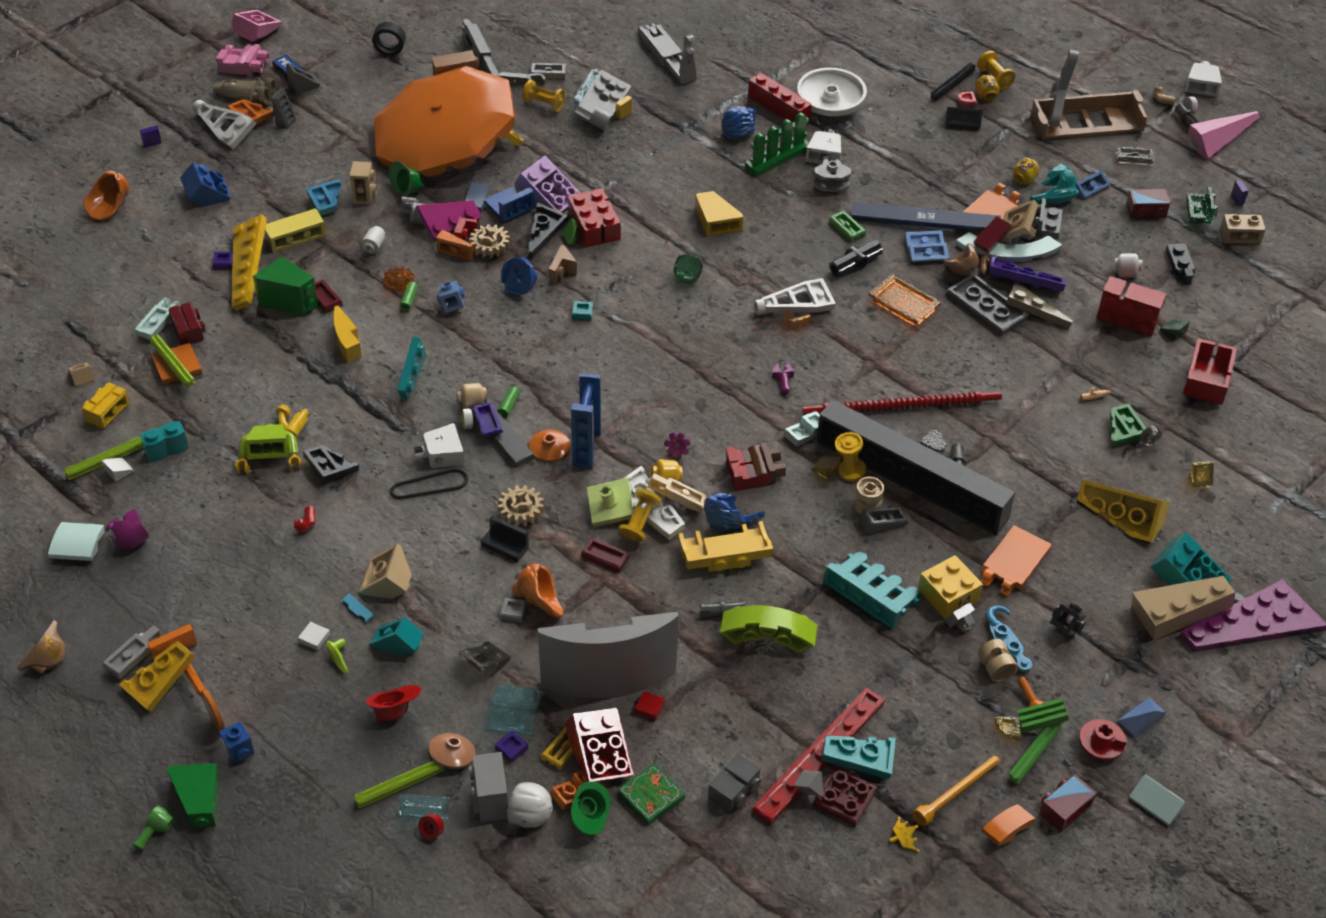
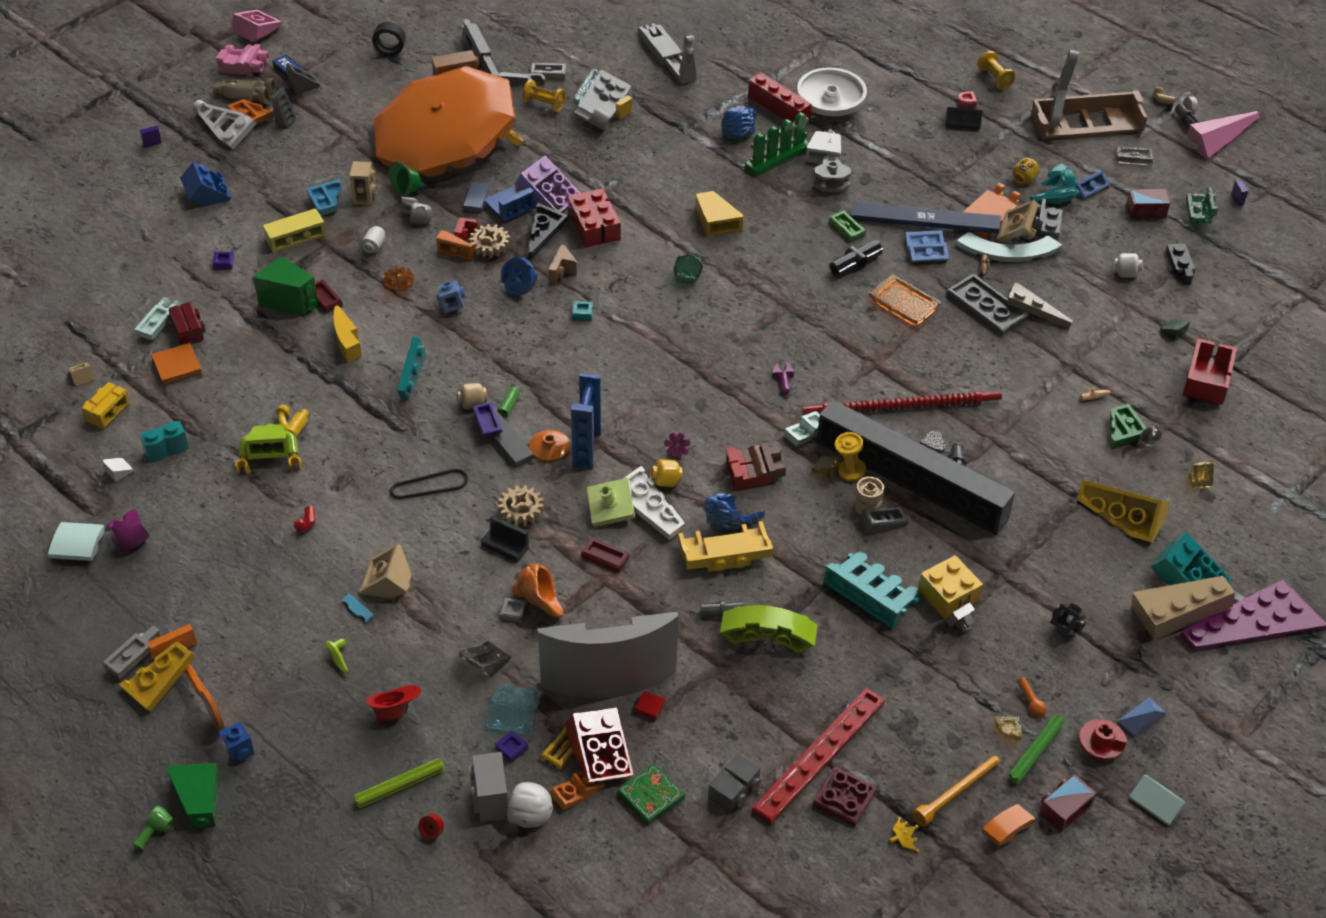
(46, 653): medium nougat hat -> none
(96, 461): lime axle -> none
(106, 195): orange hair -> none
(172, 361): lime axle -> none
(246, 256): yellow wing -> none
(314, 636): white tile -> none
(328, 464): black wing -> none
(397, 637): teal slope -> none
(408, 296): bright green hinge -> none
(423, 805): clear light blue tile -> none
(441, 447): white torso -> none
(446, 215): dark pink wing -> none
(451, 750): nougat dish -> none
(467, 419): white tile -> none
(570, 231): bright green tile -> none
(590, 808): green piece -> none
(634, 528): yellow hose -> none
(677, 492): tan hinge -> none
(800, 321): clear orange arm -> none
(810, 783): light grey slope -> none
(816, 289): white plate -> none
(867, 755): teal wing -> none
(953, 81): black axle -> none
(964, 263): medium nougat hair -> none
(987, 87): yellow head -> none
(992, 234): dark red tile -> none
(997, 660): tan wheel -> none
(1003, 632): dark azure piece -> none
(1015, 560): orange tile -> none
(1025, 274): dark purple wing -> none
(1041, 713): bright green tile -> none
(1136, 311): red piece -> none
(1204, 79): white torso -> none
(1242, 228): tan brick -> none

